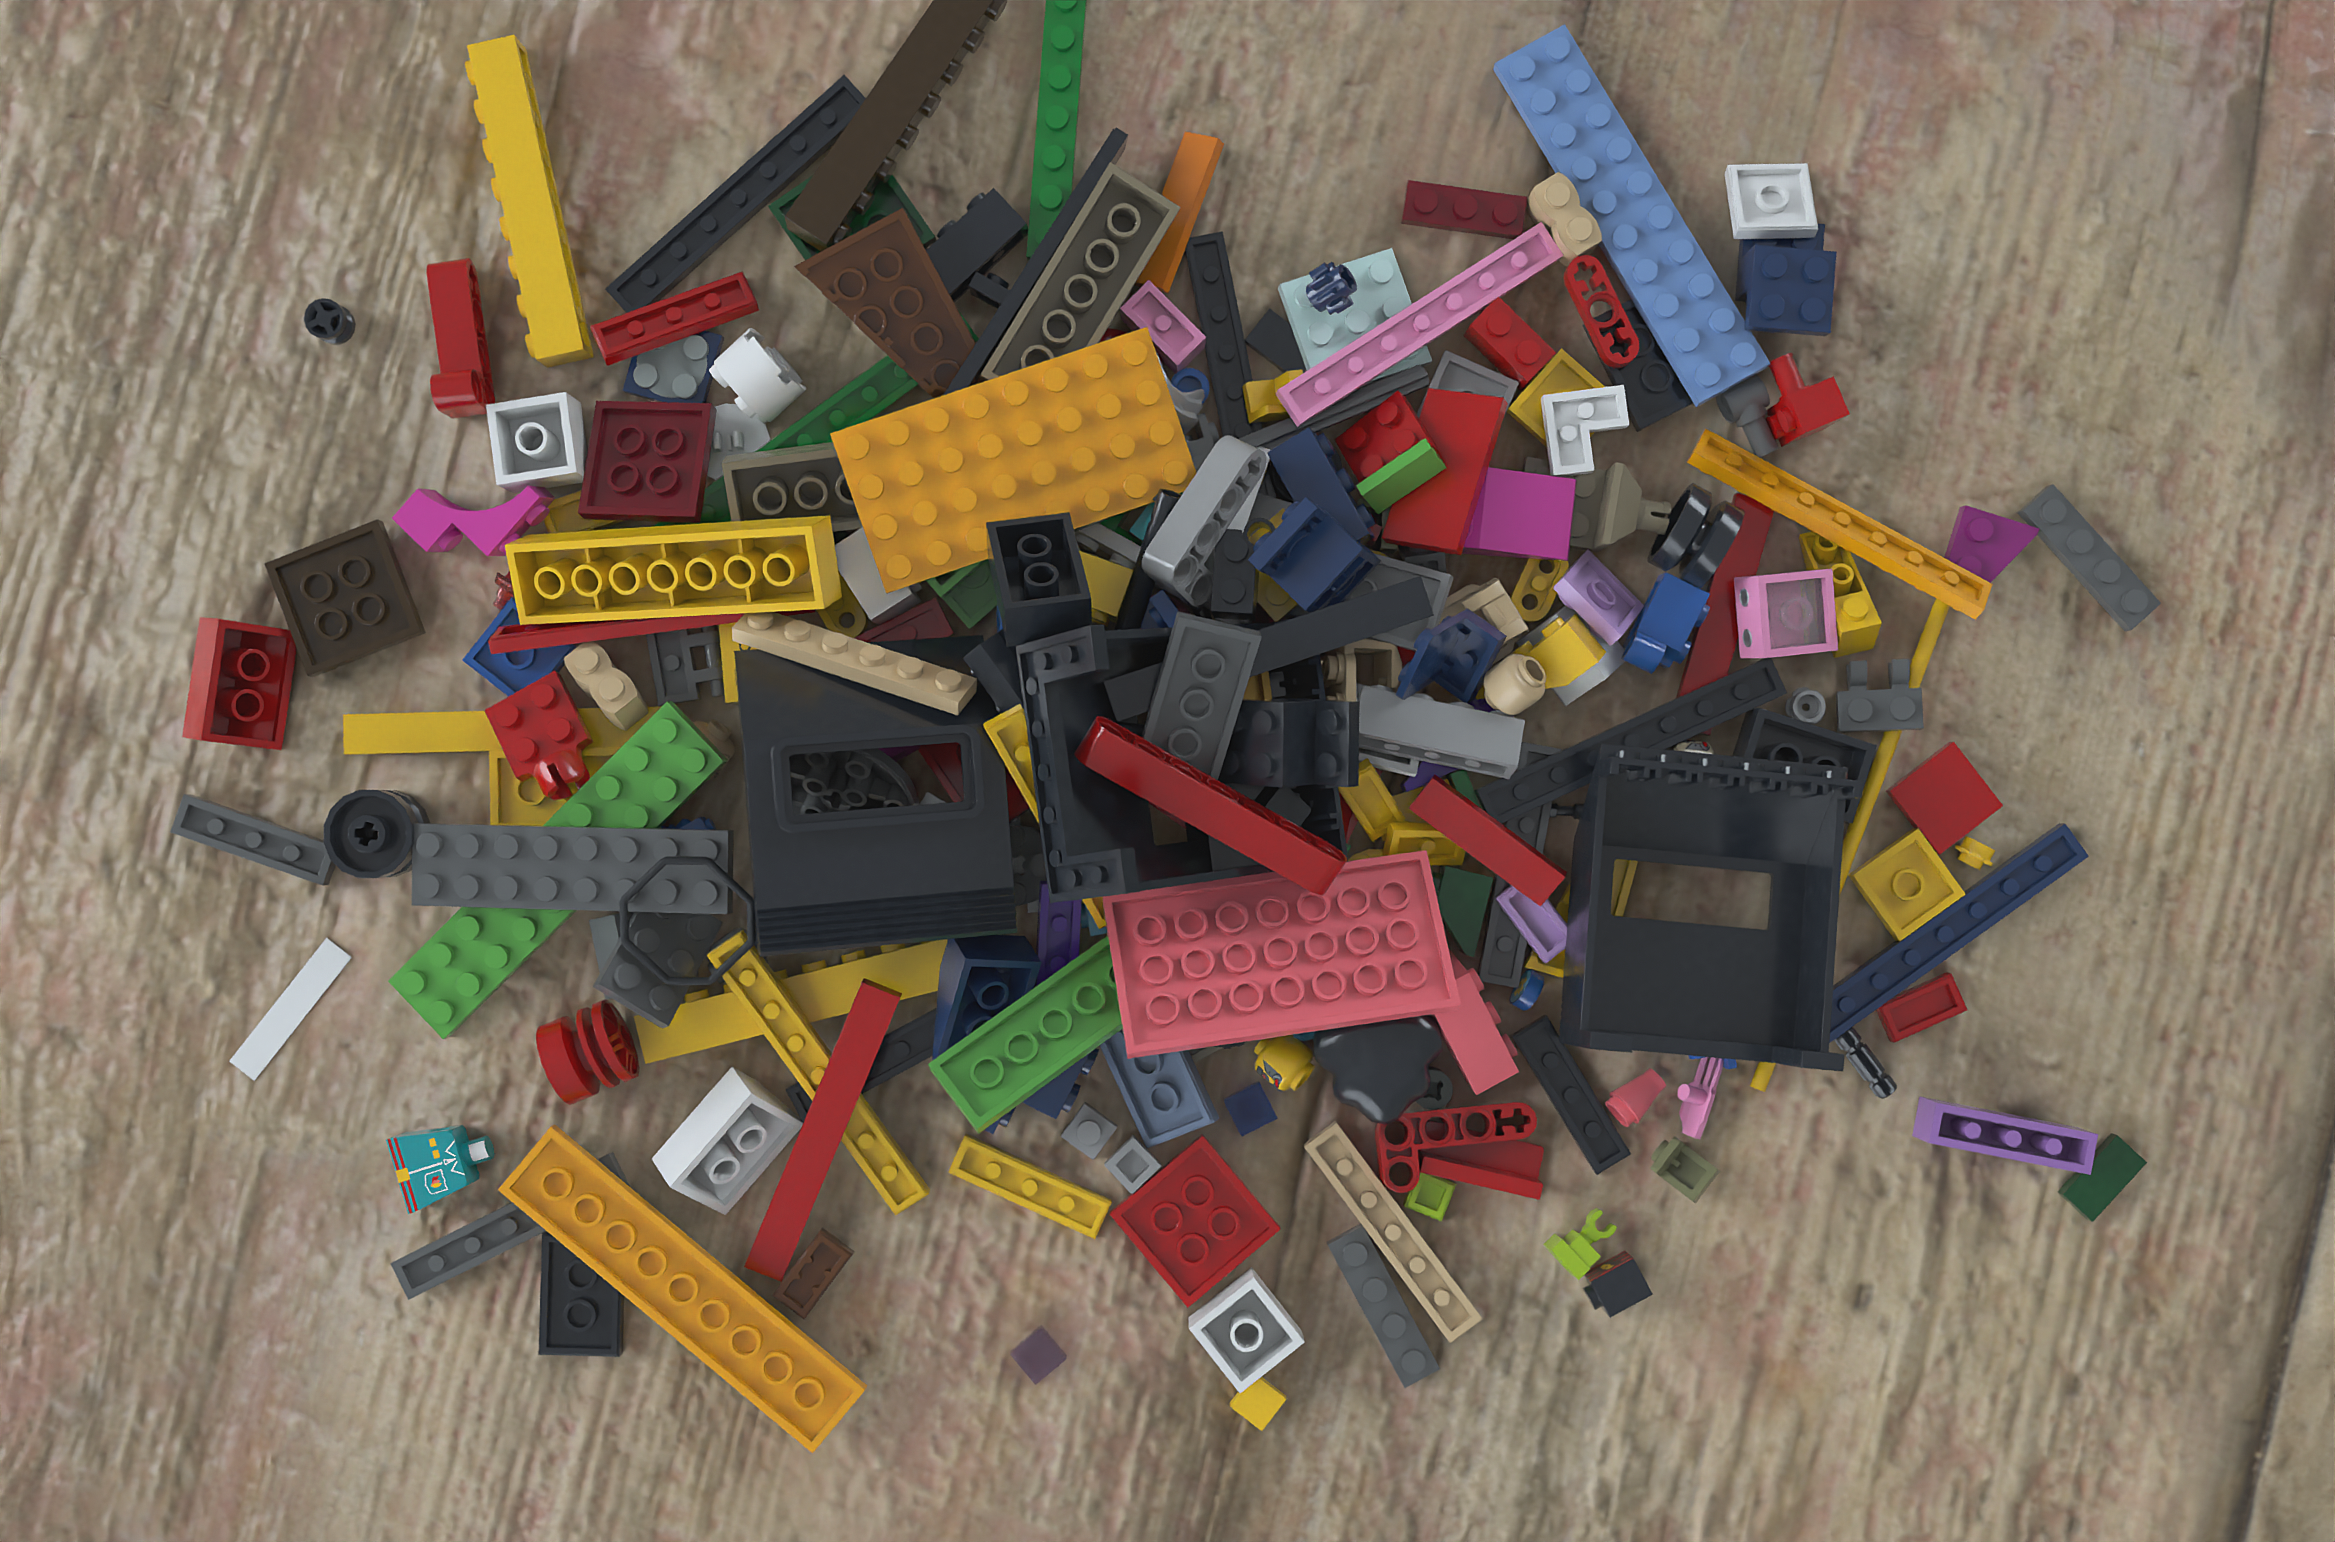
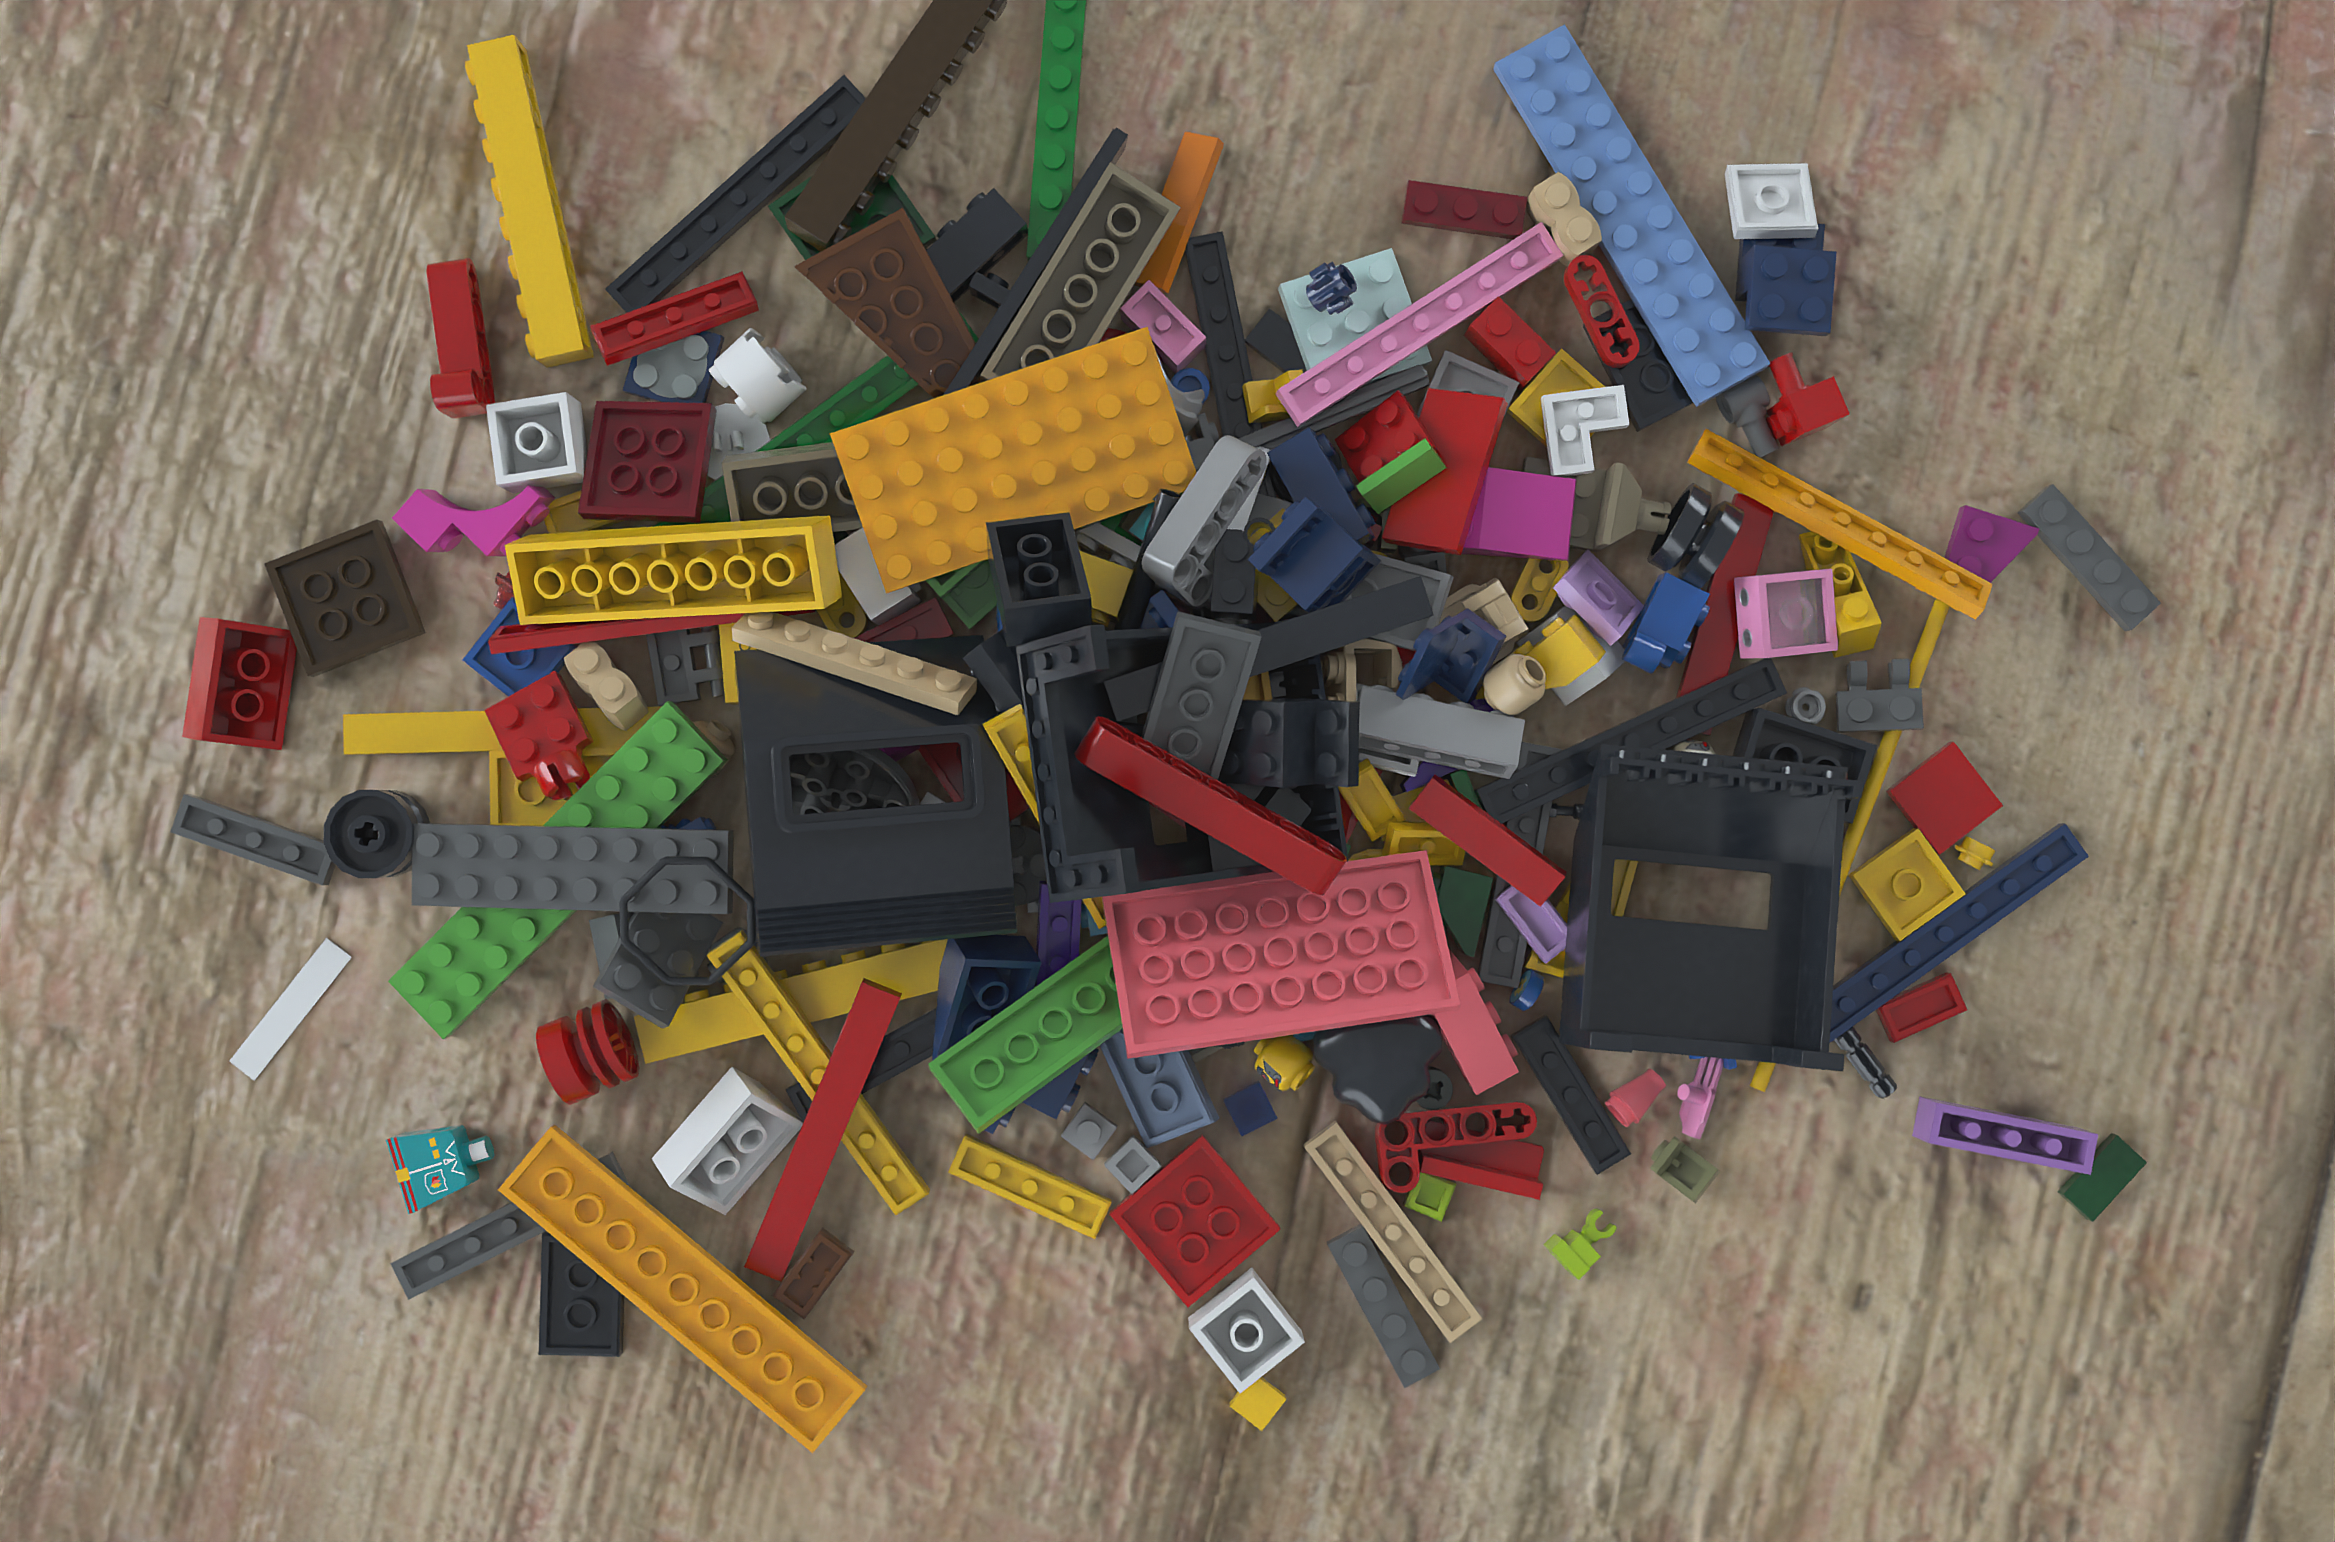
(320, 317): black wheel -> none
(1038, 1354): clear purple tile -> none
(1616, 1284): black brick -> none

